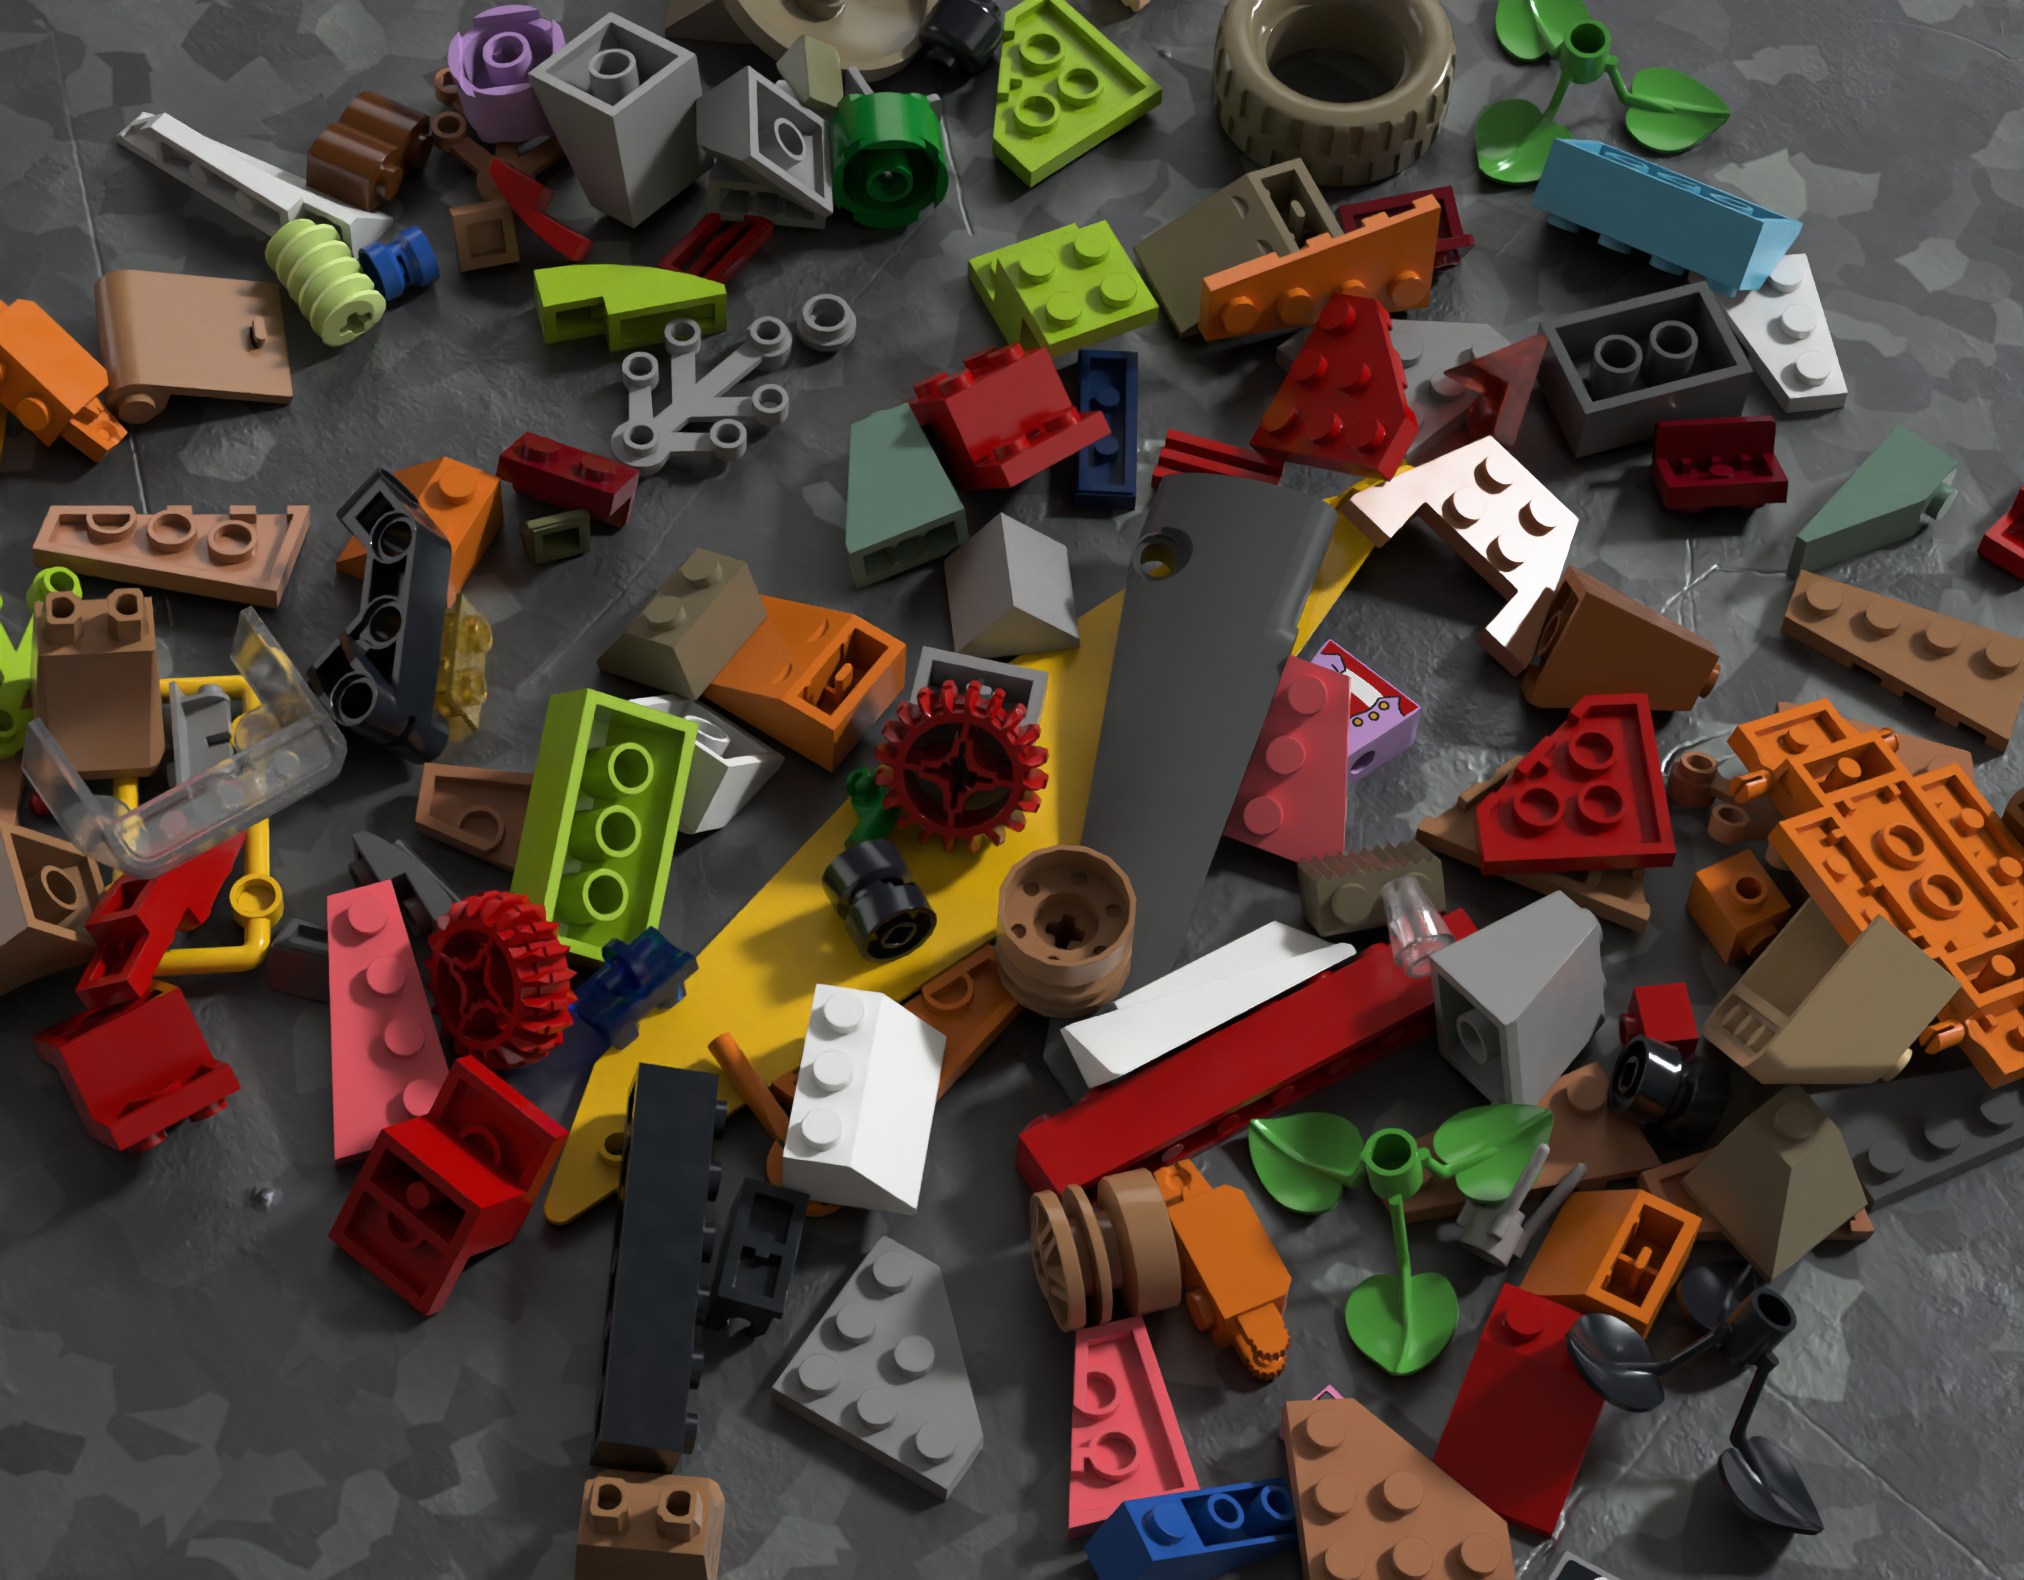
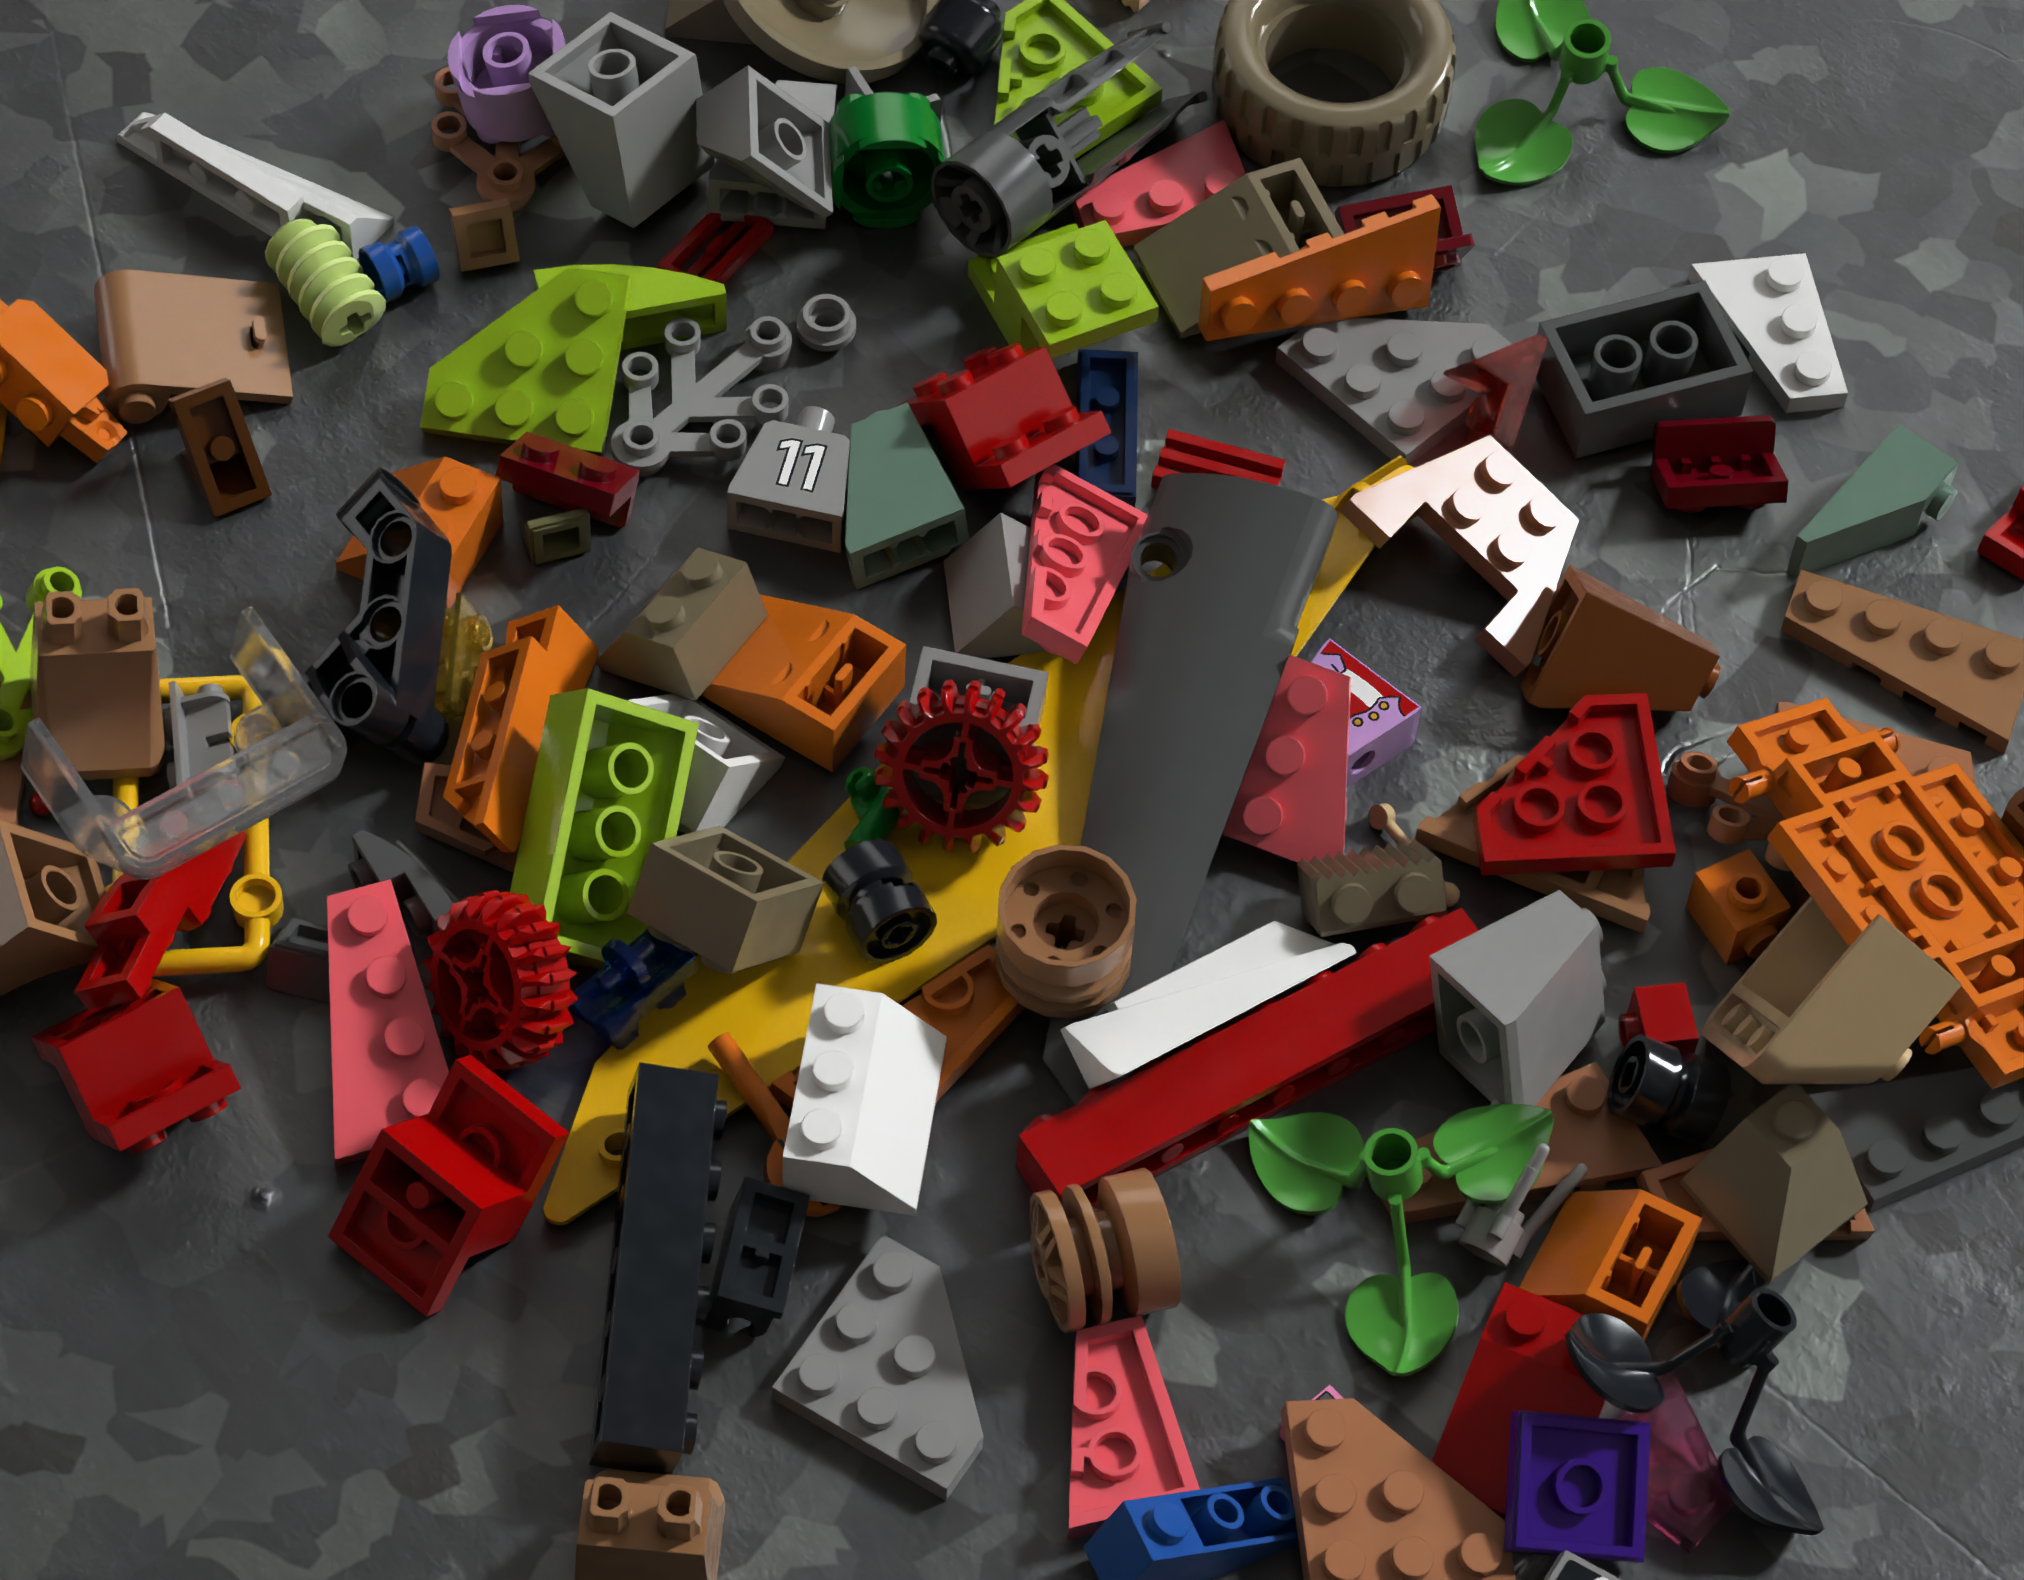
(209, 555): nougat wing -> none
(219, 447): none -> reddish brown slope
(369, 151): reddish brown brick -> none
(507, 718): none -> orange wedge
(530, 201): red slope -> none
(537, 367): none -> lime plate
(724, 899): none -> dark tan slope
(794, 483): none -> light grey torso
(813, 73): olive slope -> none
(1003, 187): none -> dark grey piece
(1074, 560): none -> coral wing
(1162, 185): none -> coral wing
(1228, 1268): orange hinge -> none
(1343, 396): red plate -> none
(1383, 817): none -> tan hinge
(1413, 926): clear cone -> none
(1577, 1486): none -> dark purple tile
(1663, 215): medium azure slope -> none
(1683, 1473): none -> clear pink wing

